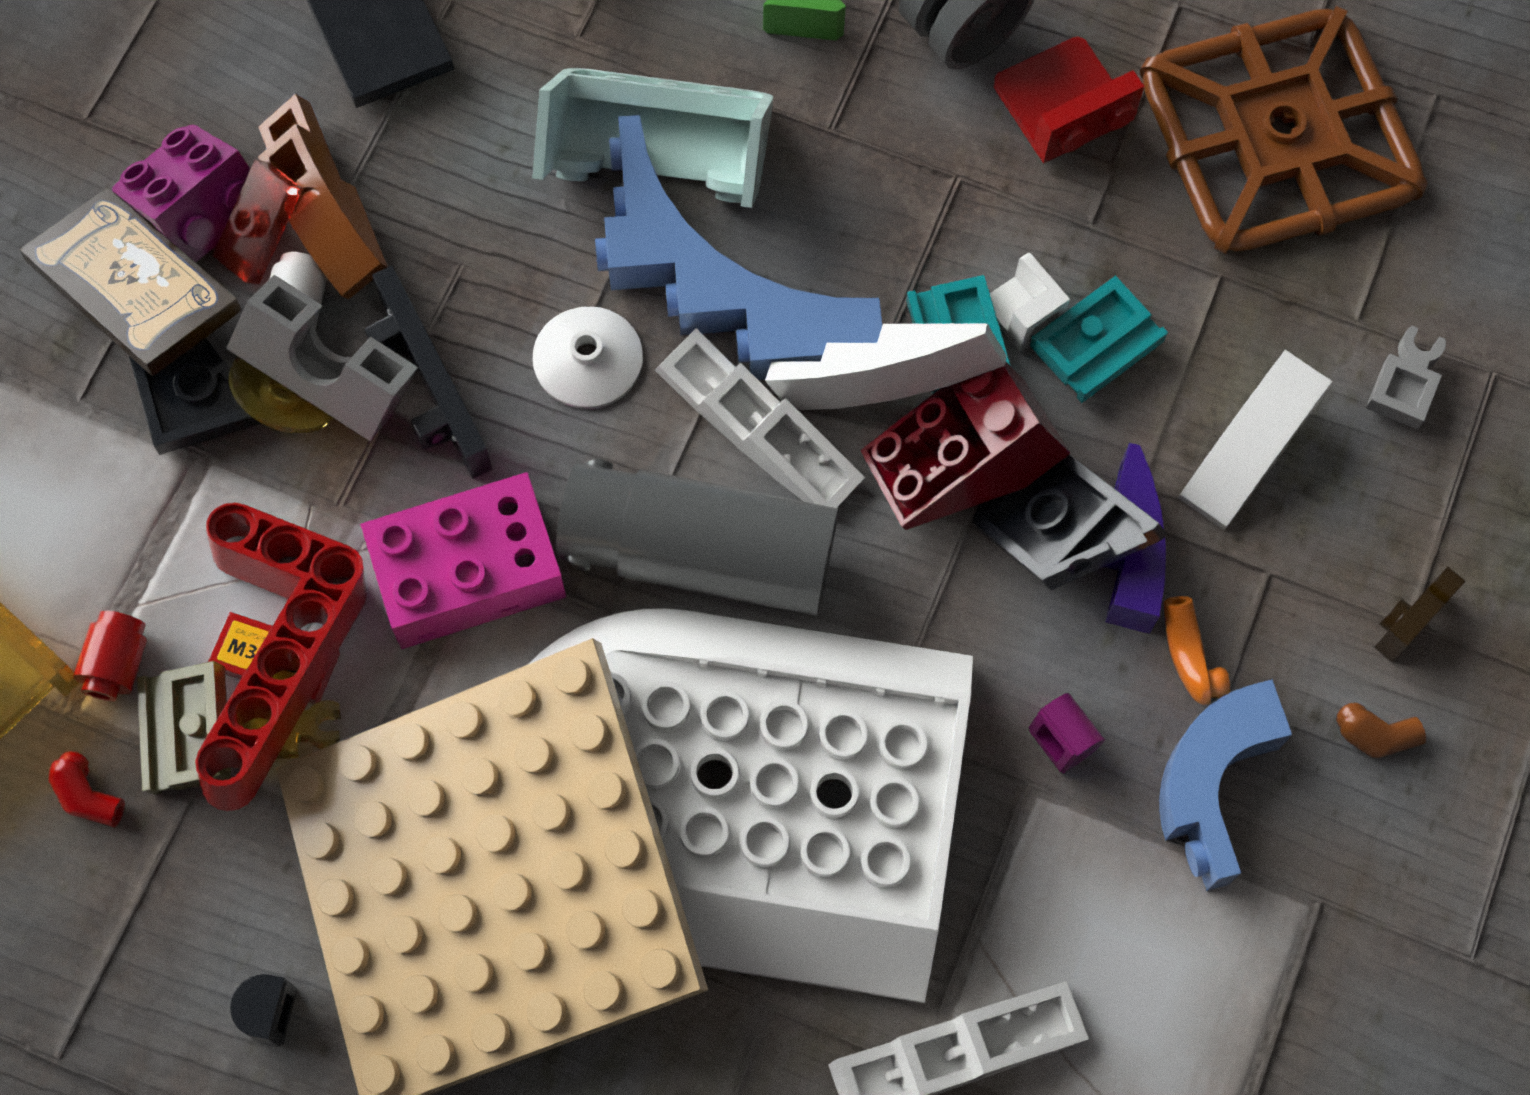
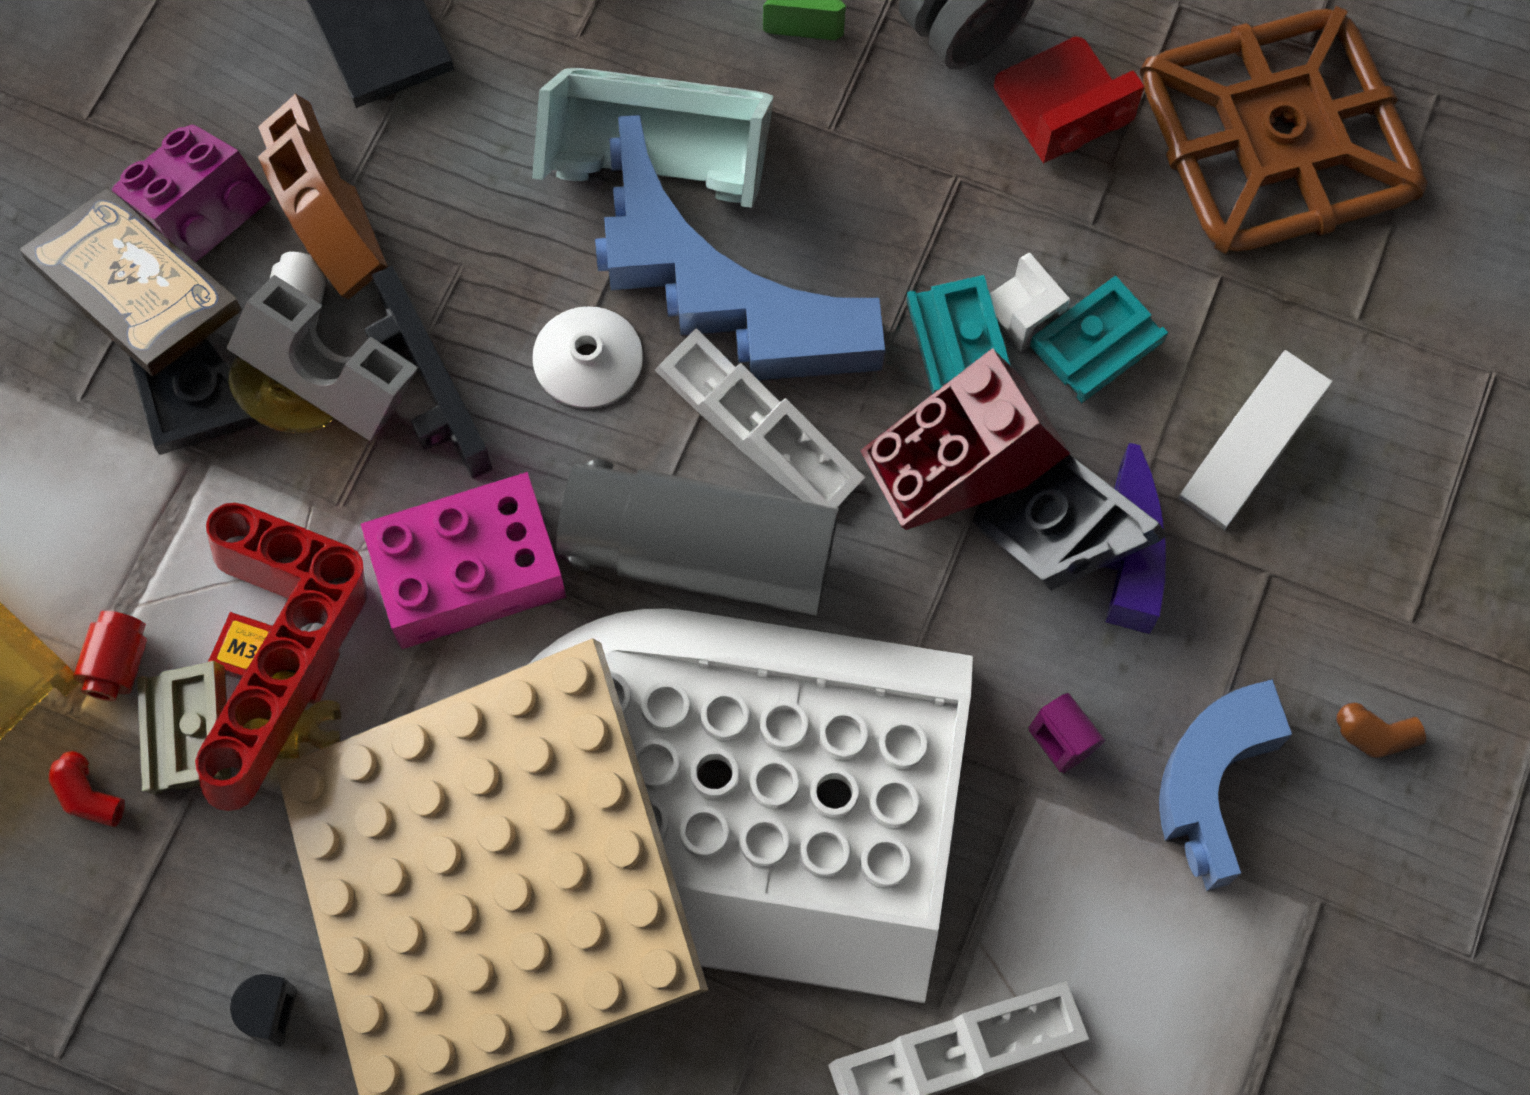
(257, 221): clear red plate -> none
(900, 365): white slope -> none
(1188, 652): orange arm -> none
(1406, 383): light grey plate -> none
(1407, 621): dark brown plate -> none

